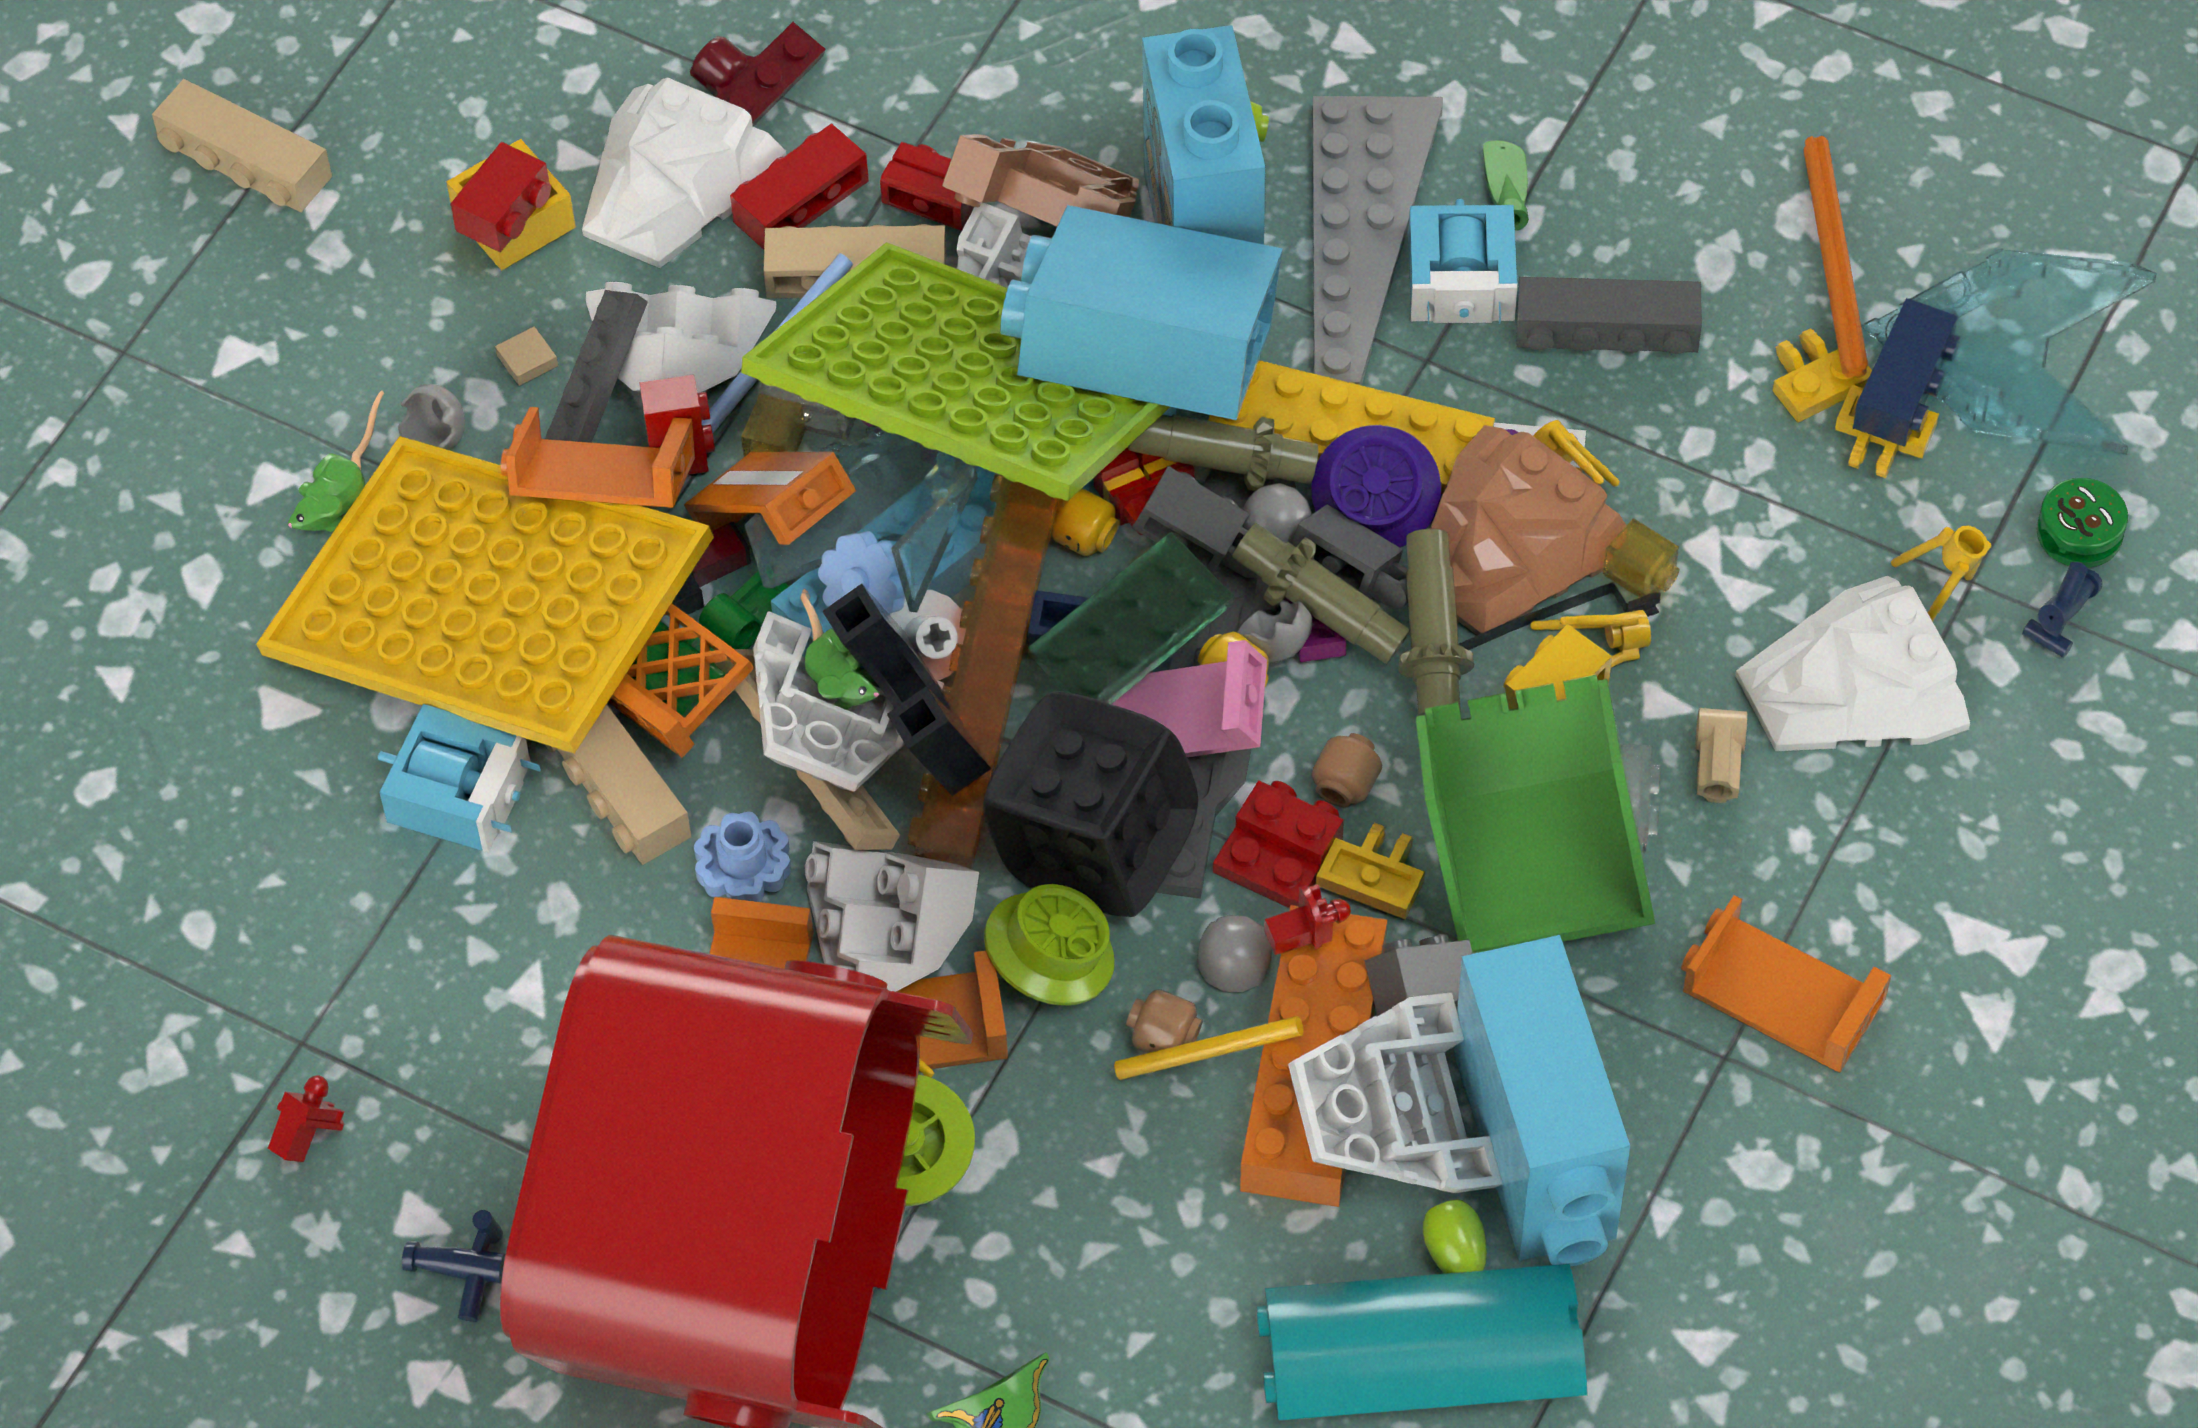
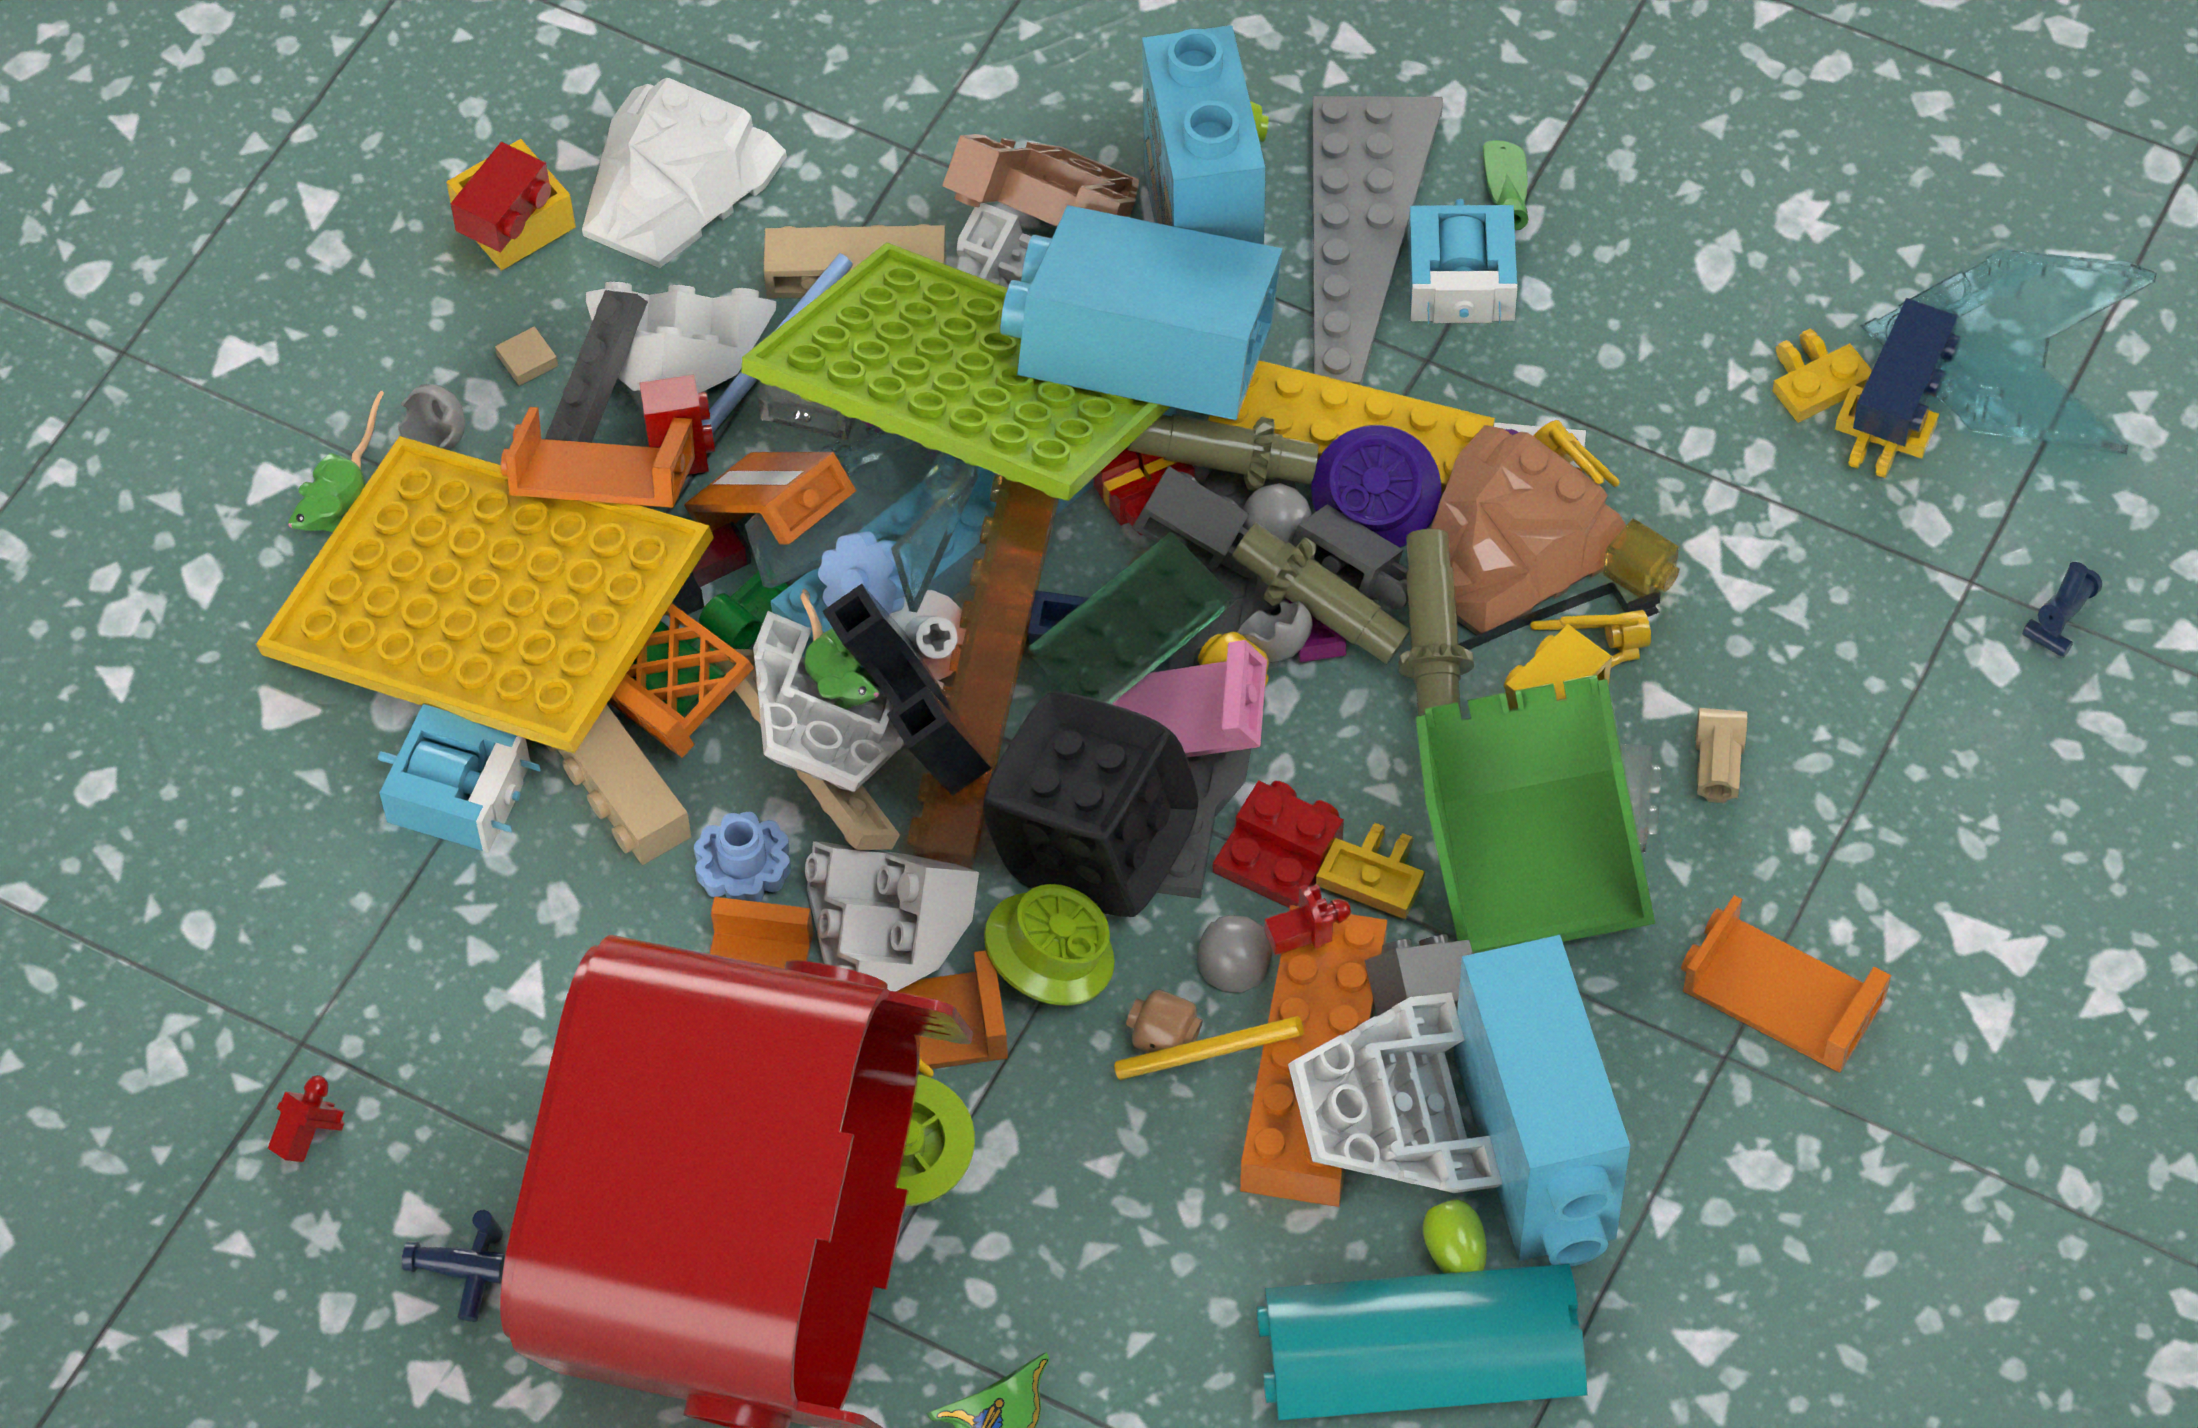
(242, 145): tan brick -> none
(758, 80): dark red plate -> none
(774, 426): clear yellow brick -> none
(800, 184): red brick -> none
(915, 185): red brick -> none
(1085, 523): yellow head -> none
(1346, 770): medium nougat head -> none
(1608, 314): dark grey brick -> none
(1835, 257): orange axle -> none
(1857, 672): white wedge -> none
(1960, 554): yellow plant -> none
(2082, 522): green head -> none

